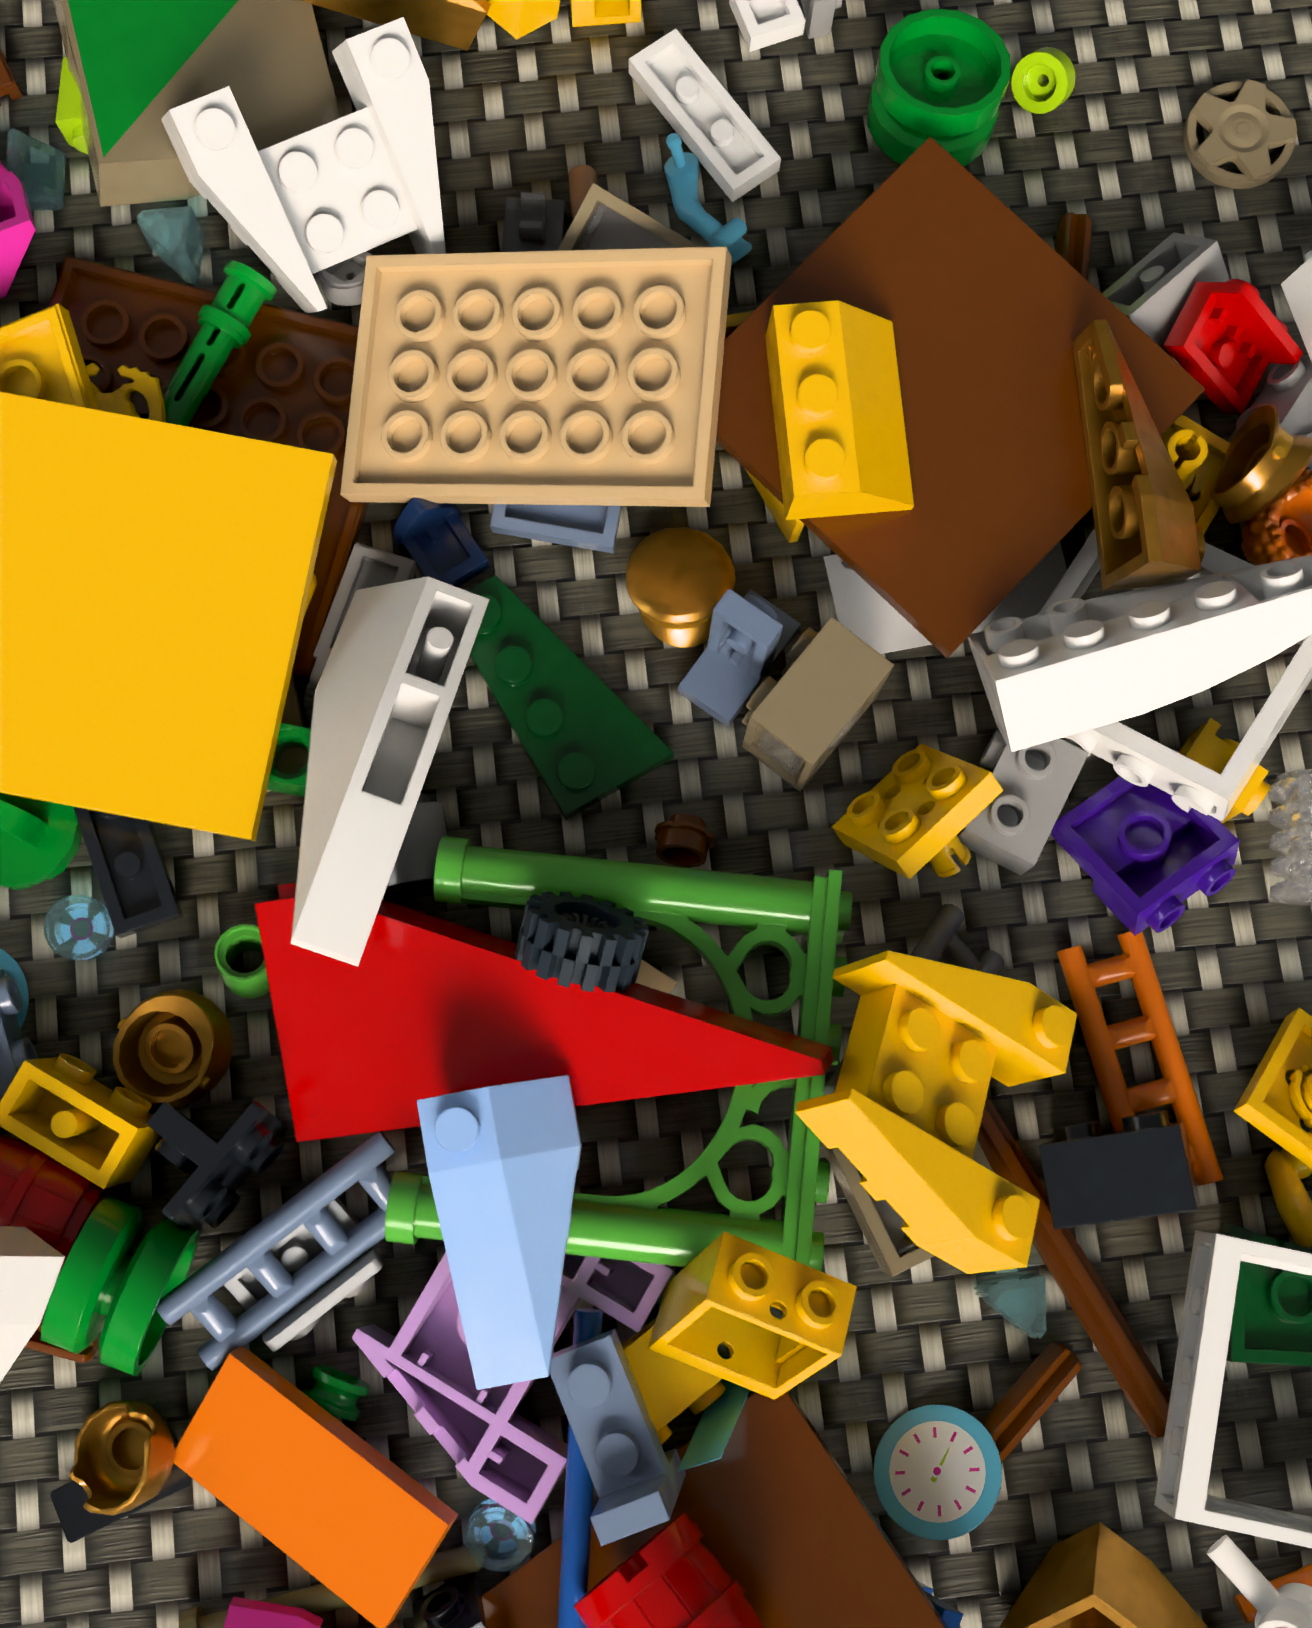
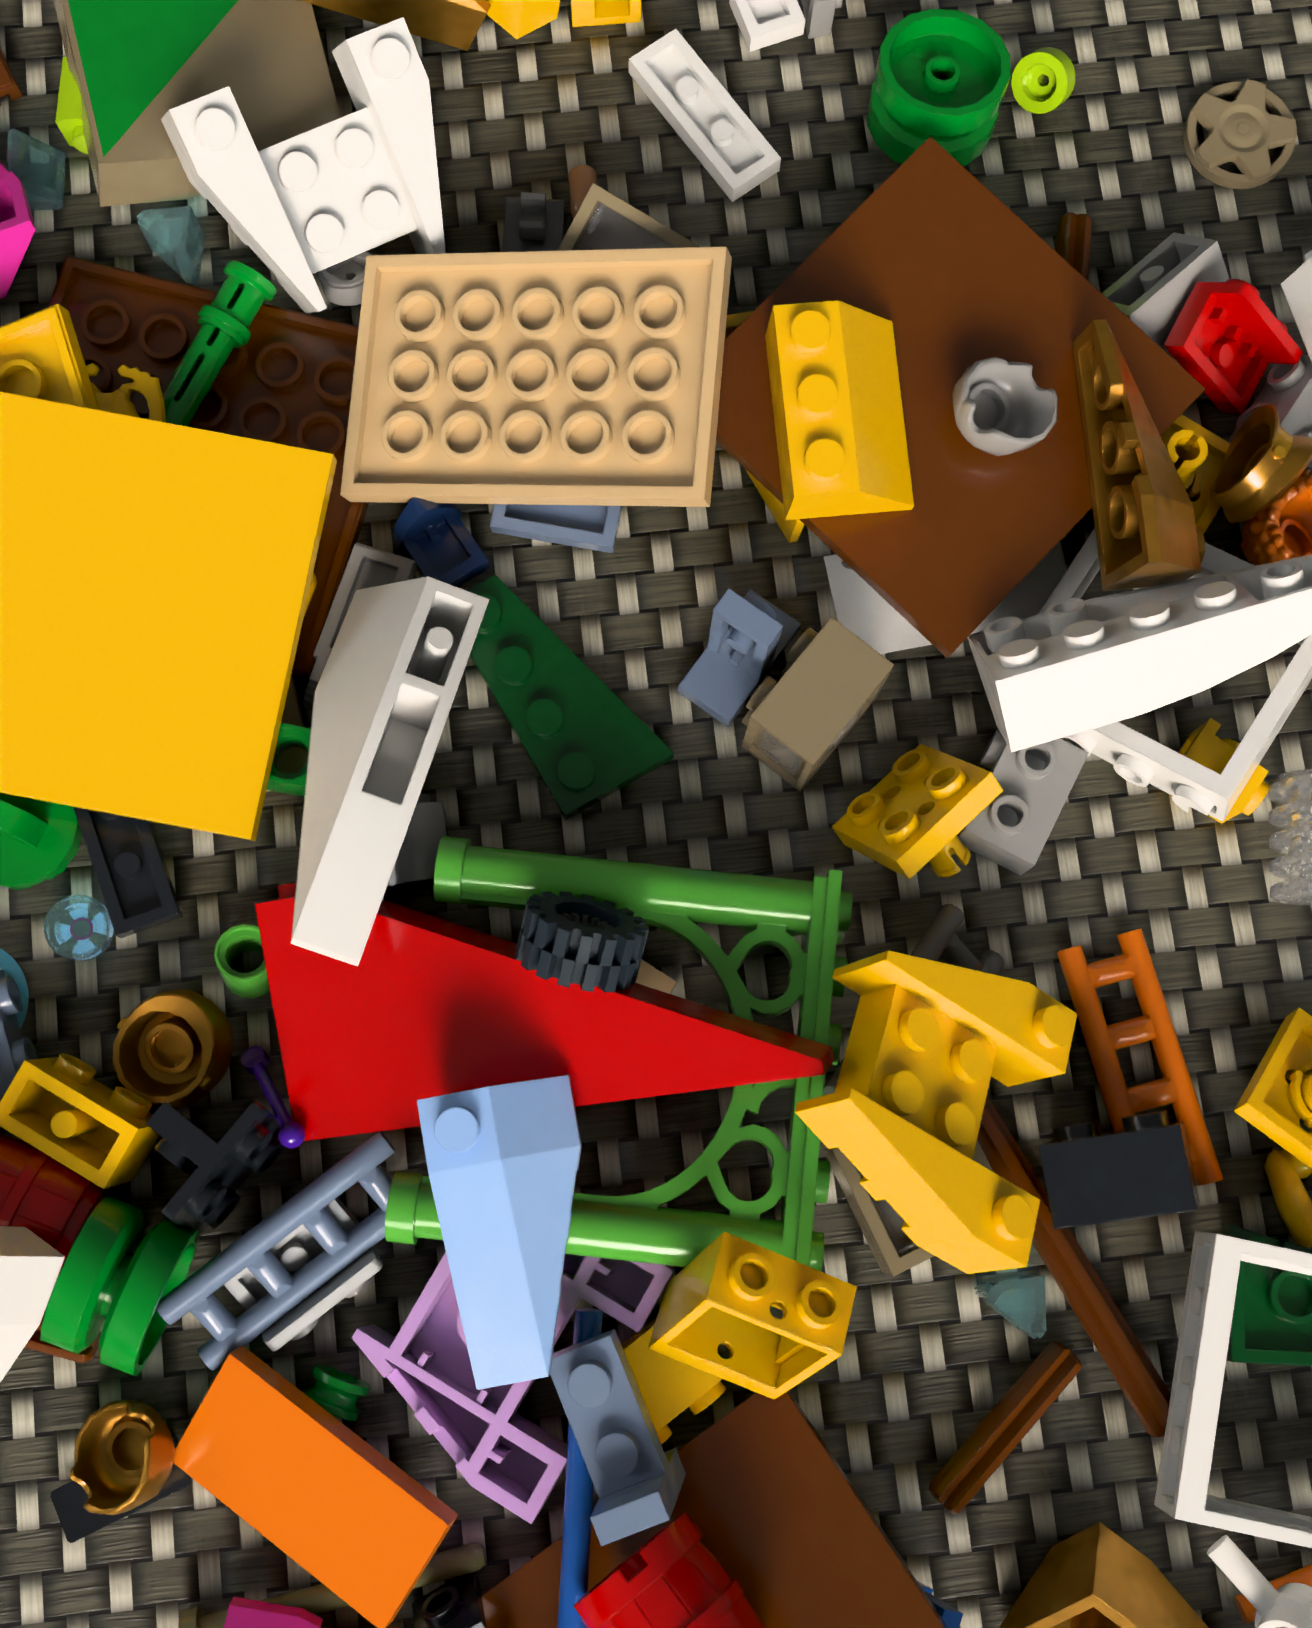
(255, 1062): none -> dark purple hinge
(498, 1536): clear light blue tile -> none
(678, 582): pearl gold piece -> none
(682, 179): medium azure piece -> none
(683, 840): reddish brown plate -> none
(715, 1427): sticker -> none
(937, 1472): sticker -> none
(1002, 406): none -> light grey hair
(1146, 852): dark purple plate -> none

